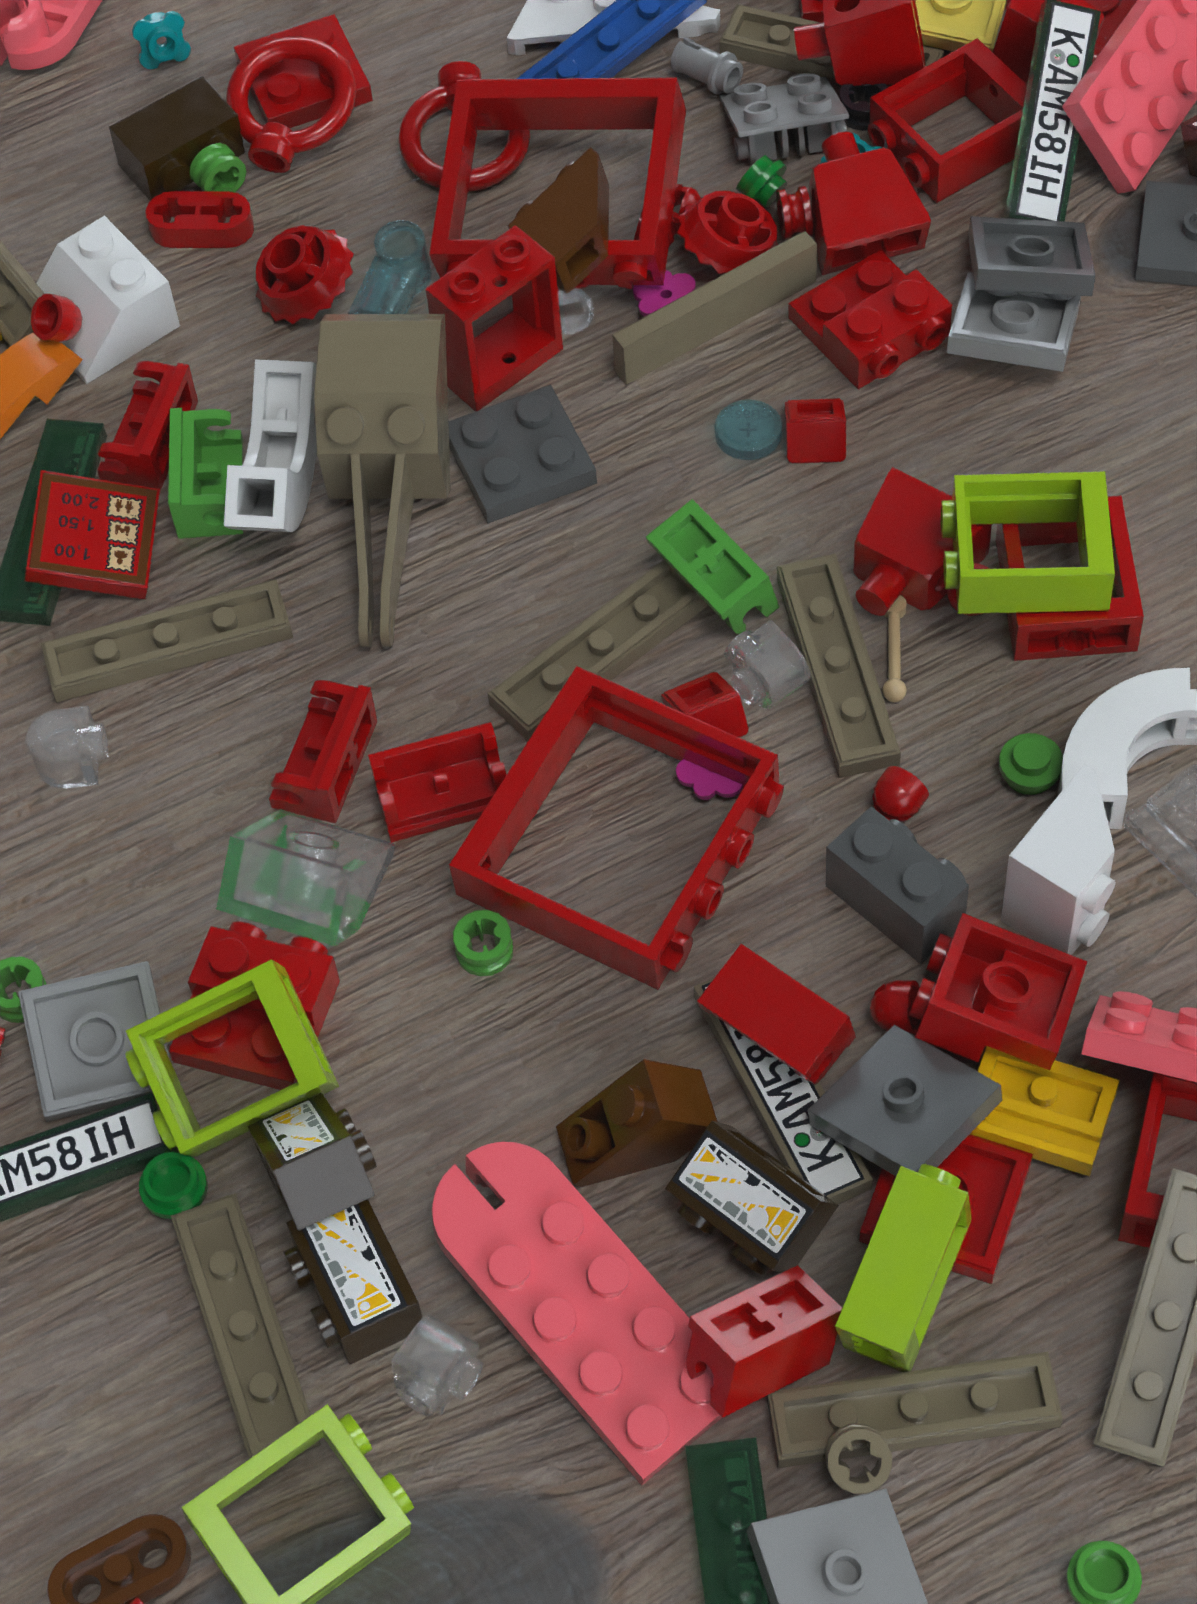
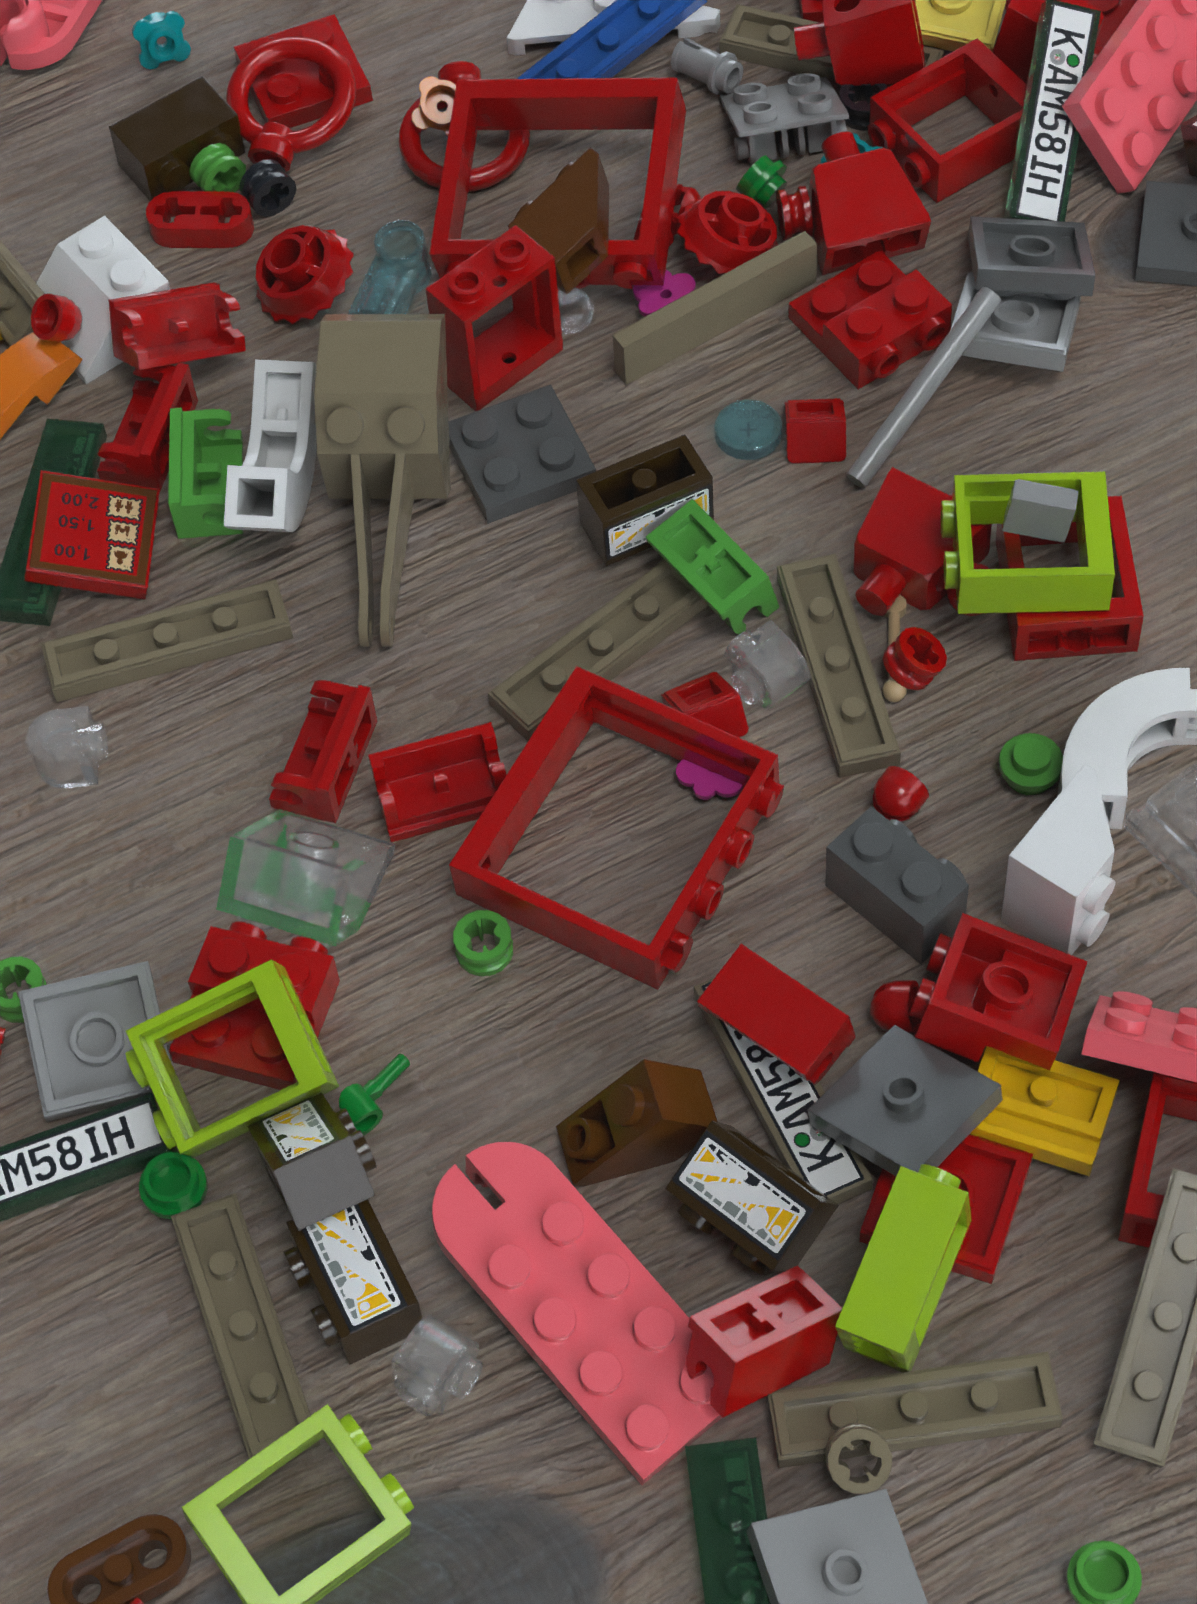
(174, 326): none -> red hinge
(267, 187): none -> black bush
(361, 1099): none -> green hand
(433, 92): none -> plate
(639, 494): none -> dark brown brick
(914, 658): none -> red bush
(923, 387): none -> light grey bar
(1040, 510): none -> light grey tile

